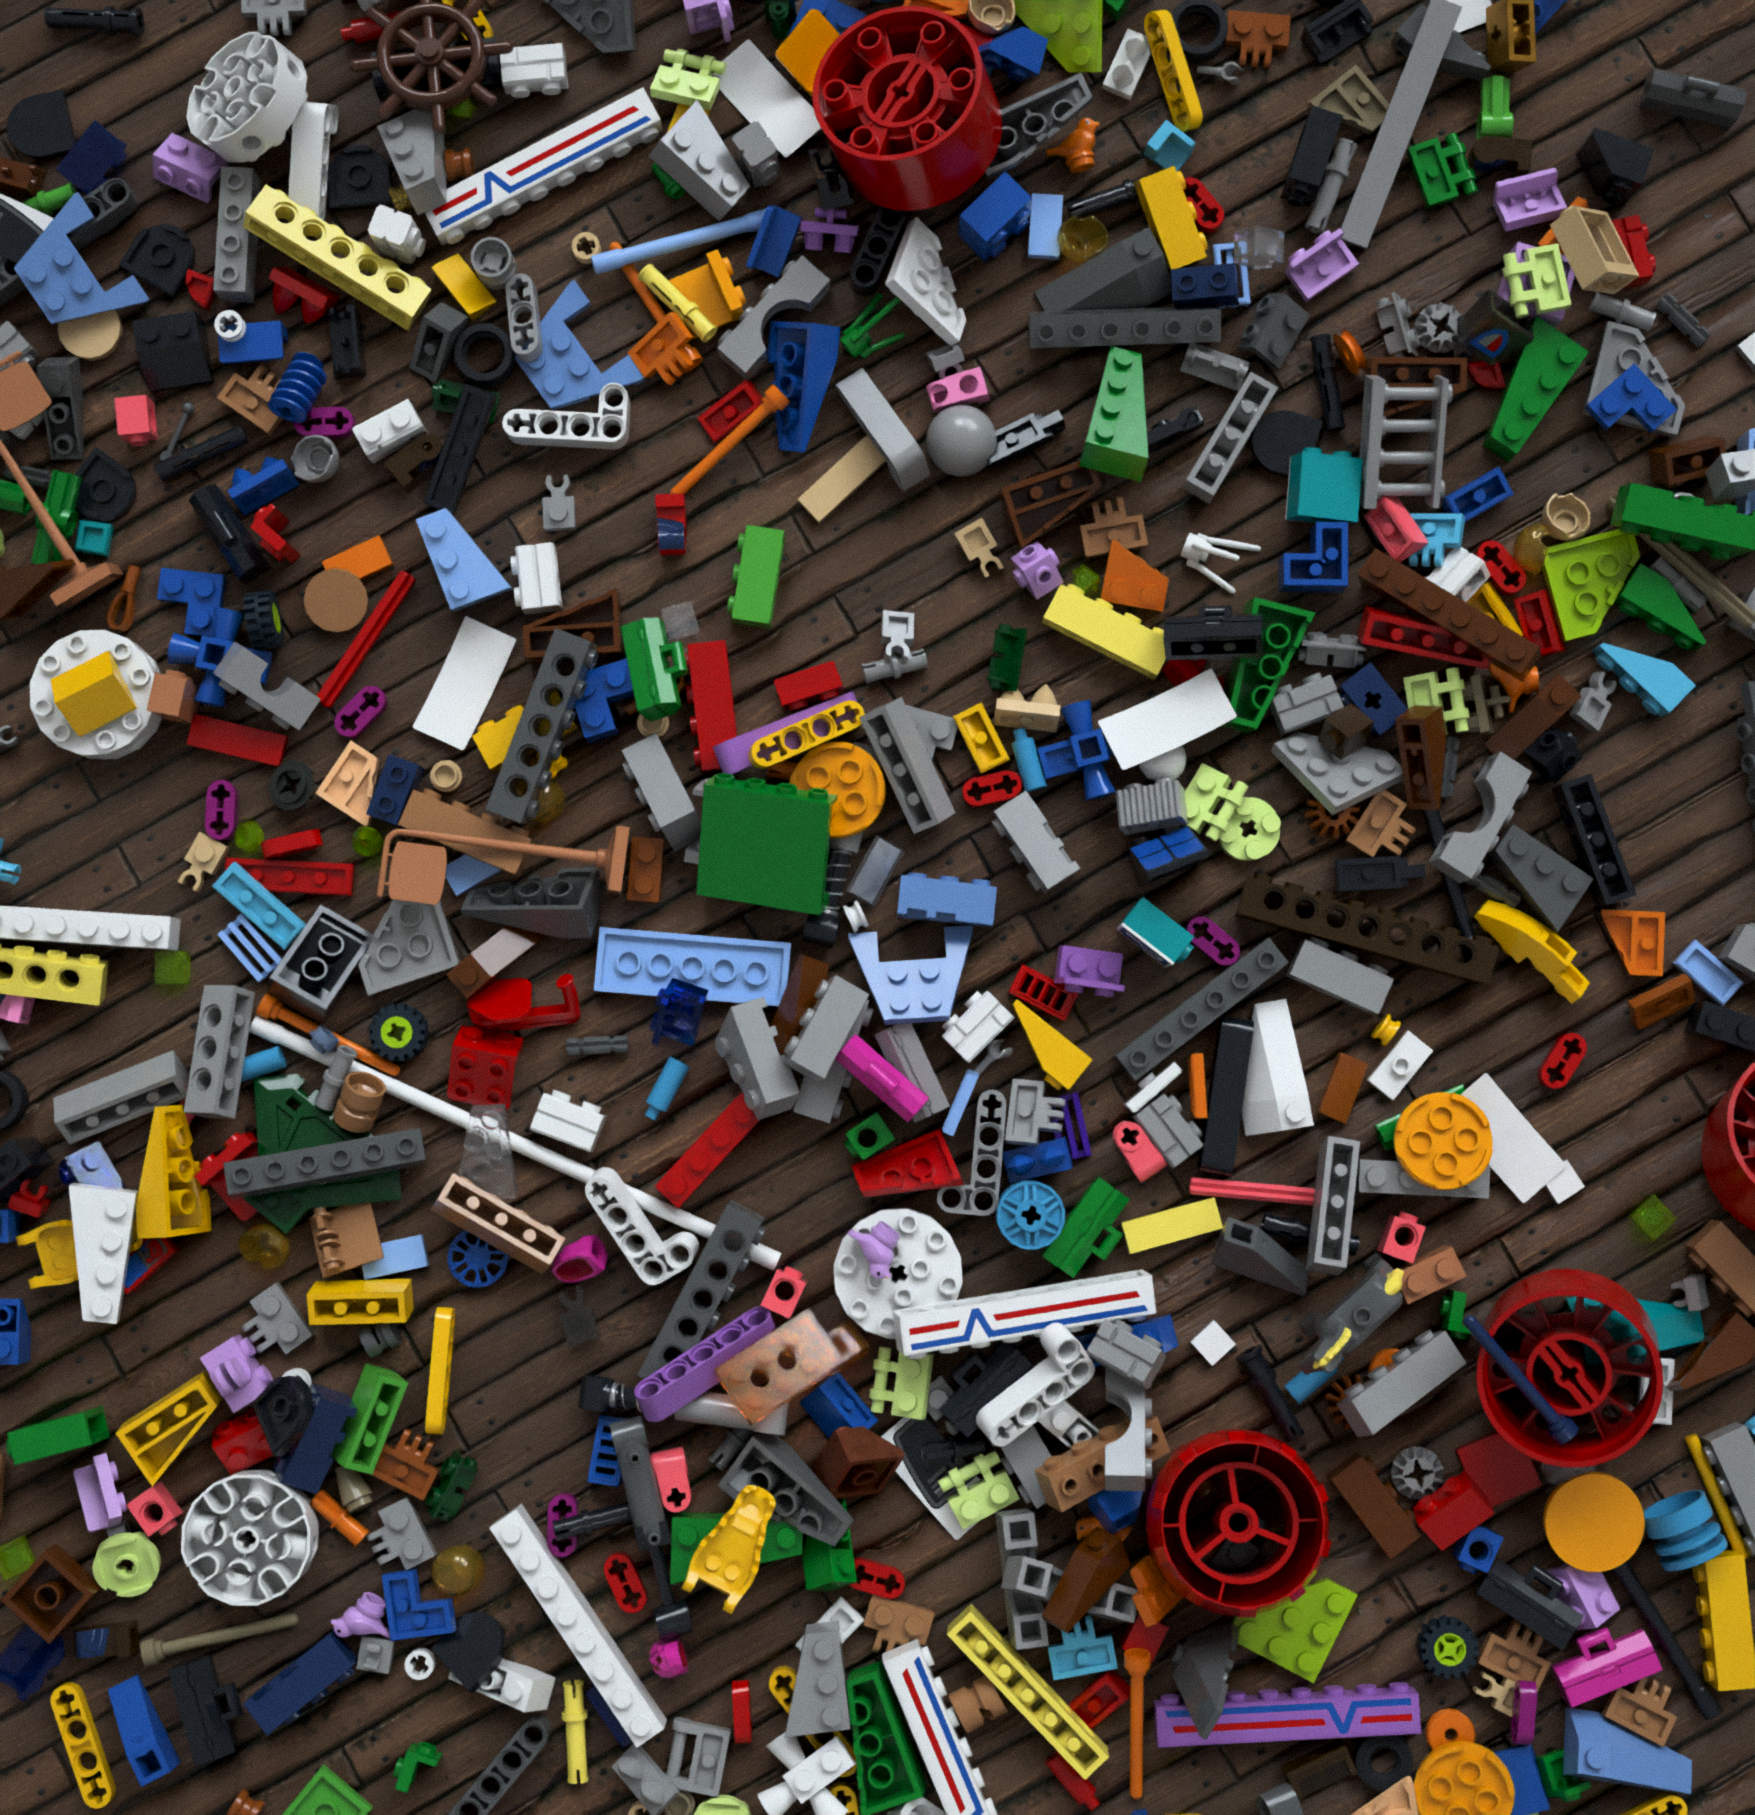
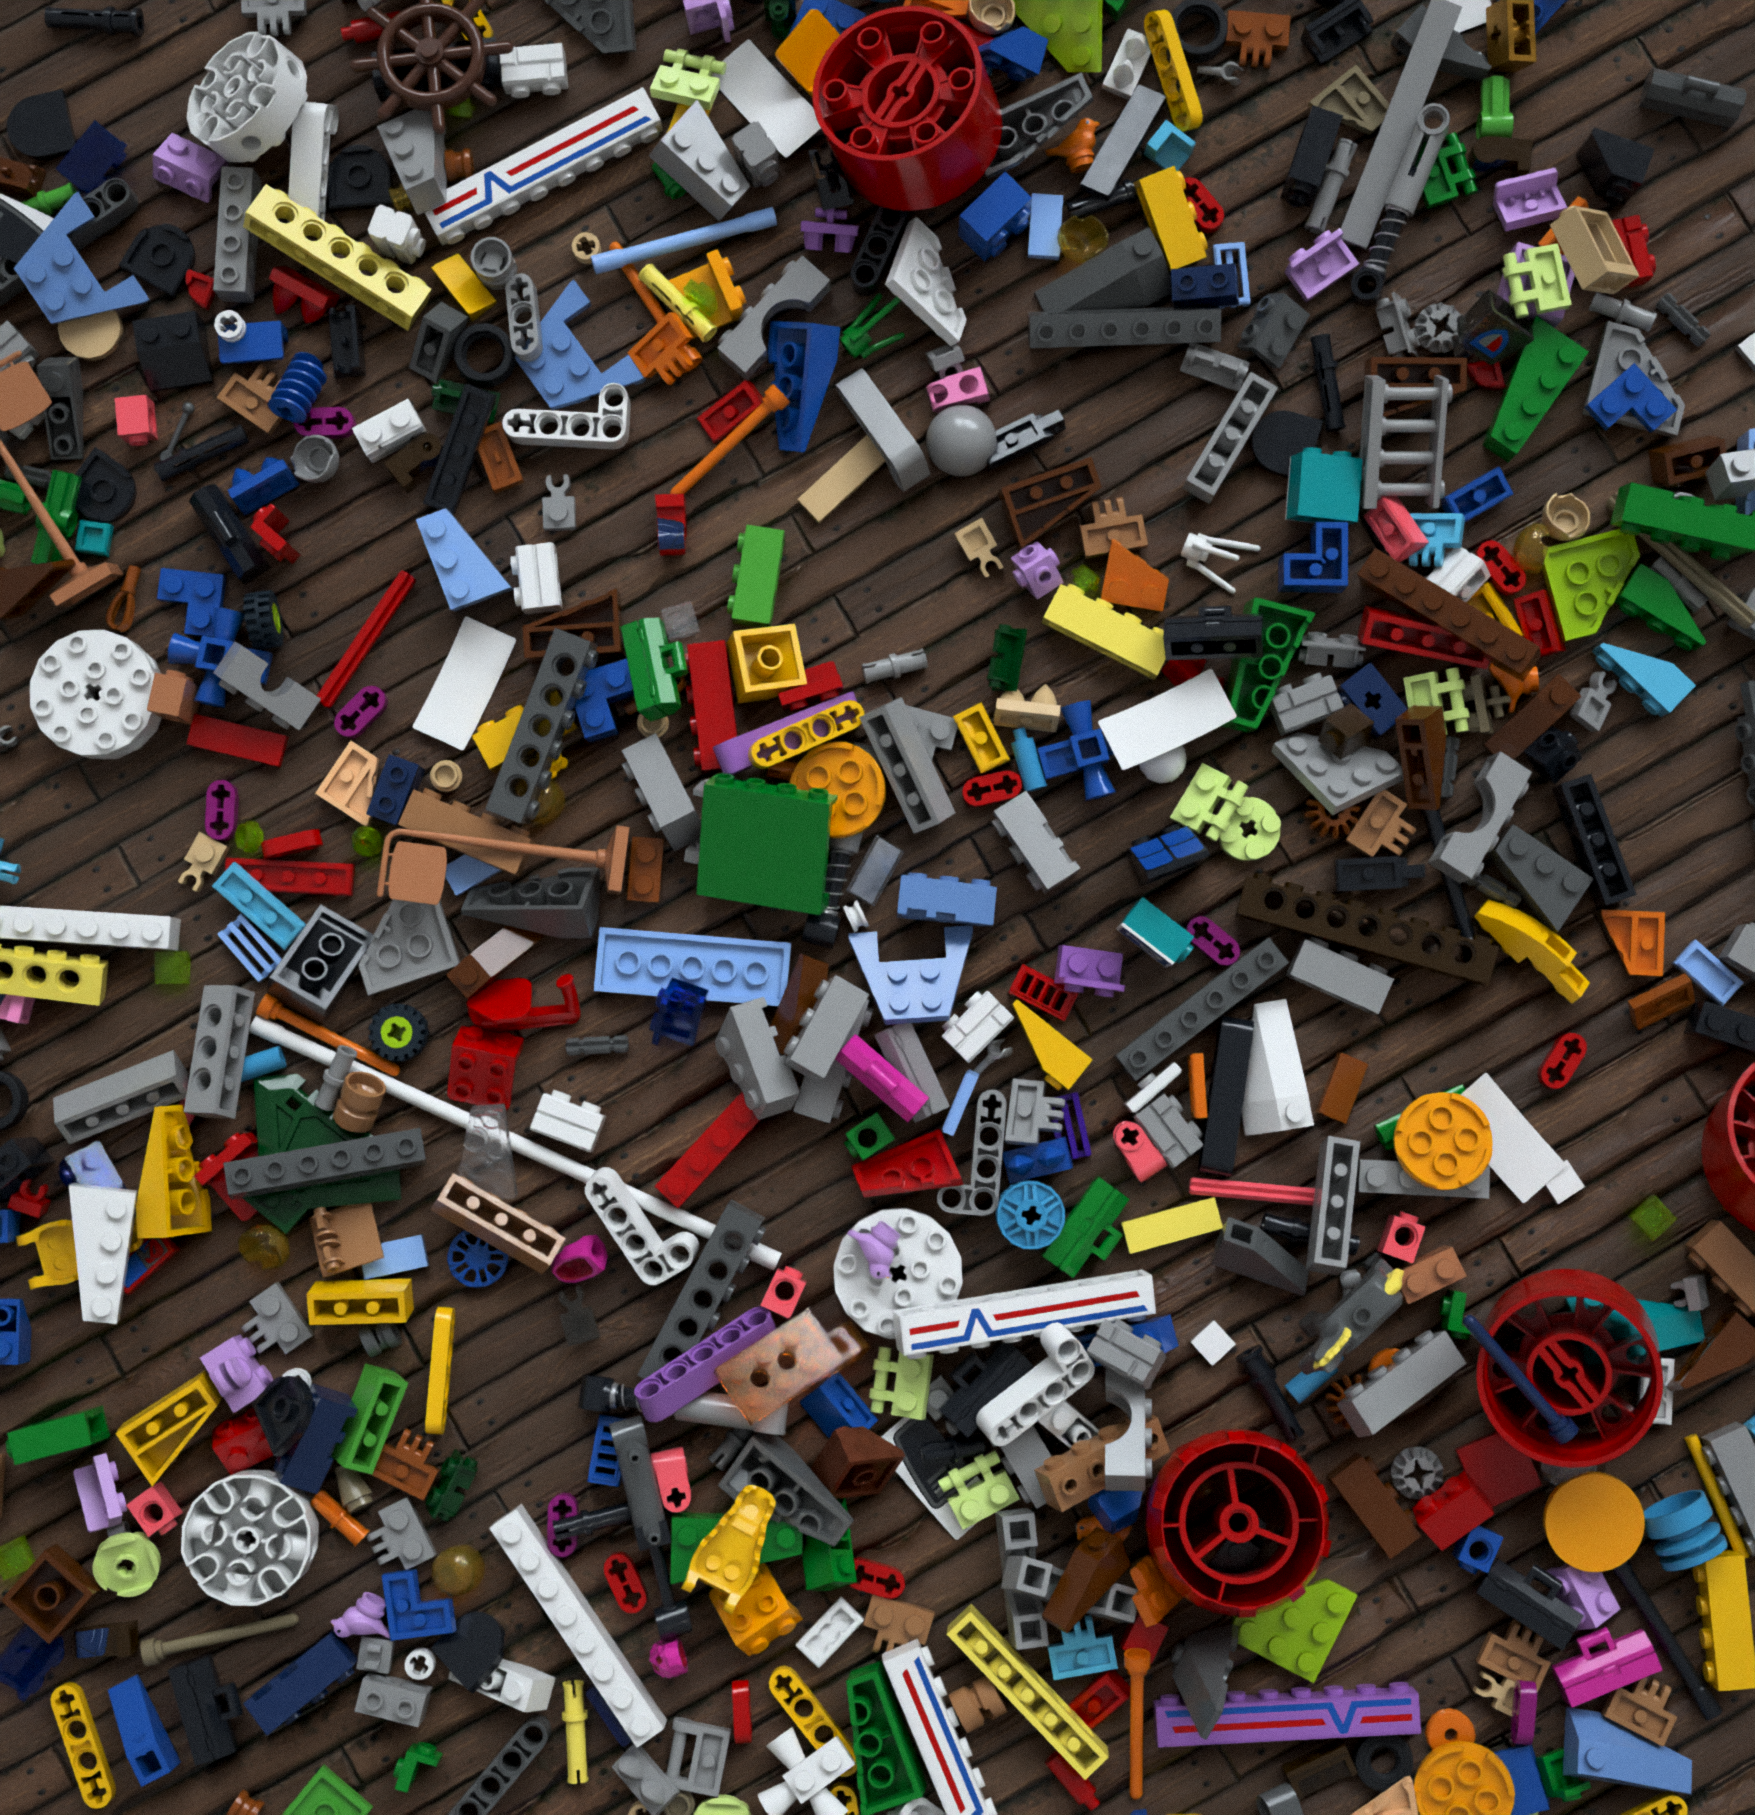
(92, 694): yellow slope -> none
(281, 783): pearl dark grey gear -> none
(323, 1040): sand blue plate -> none
(336, 600): medium nougat tile -> none
(362, 559): orange tile -> none
(393, 1699): none -> light grey brick
(499, 459): none -> dark orange plate
(666, 1087): dark azure cylinder -> none
(702, 296): none -> clear neon green plate
(759, 1615): none -> light orange bracket
(765, 662): none -> yellow slope
(774, 240): blue panel -> none
(820, 1685): light grey wedge -> none
(897, 633): plate -> none
(1118, 423): wedge -> none
(1123, 142): none -> tile
(1151, 806): light grey brick -> none
(1168, 432): black hinge -> none
(1259, 247): clear brick -> none
(1349, 1279): none -> light grey hand
(1350, 352): orange piece -> none
(1386, 1029): yellow bush -> none
(1399, 1065): white plate -> none
(1402, 200): none -> piece
(1456, 1655): black wheel -> none

